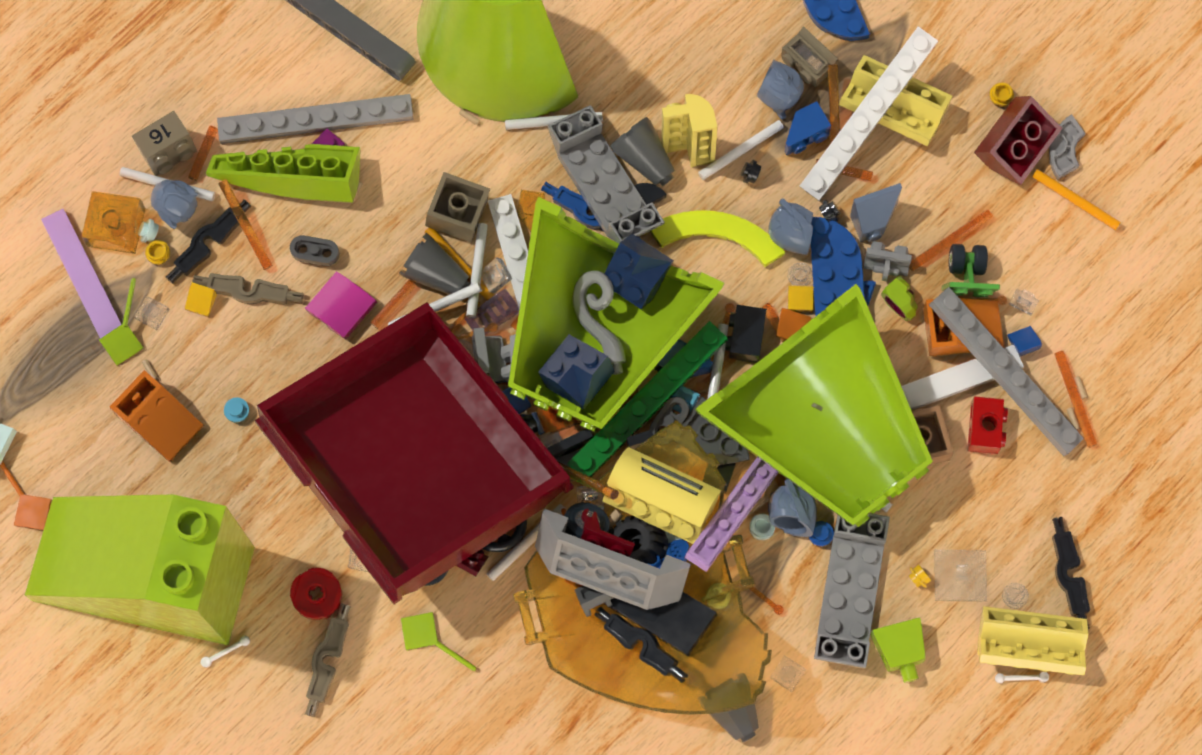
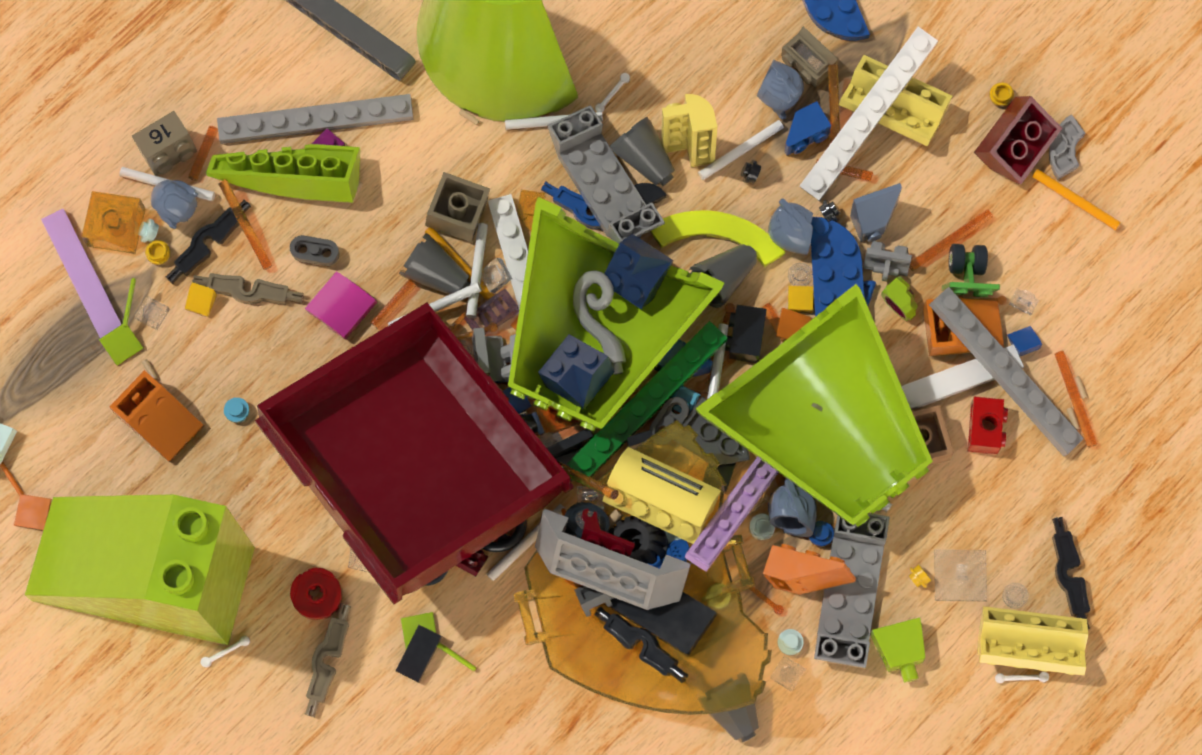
(419, 653): none -> black tile
(624, 78): none -> white hinge
(729, 268): none -> dark grey cone
(790, 642): none -> light aqua plate
(805, 571): none -> orange slope

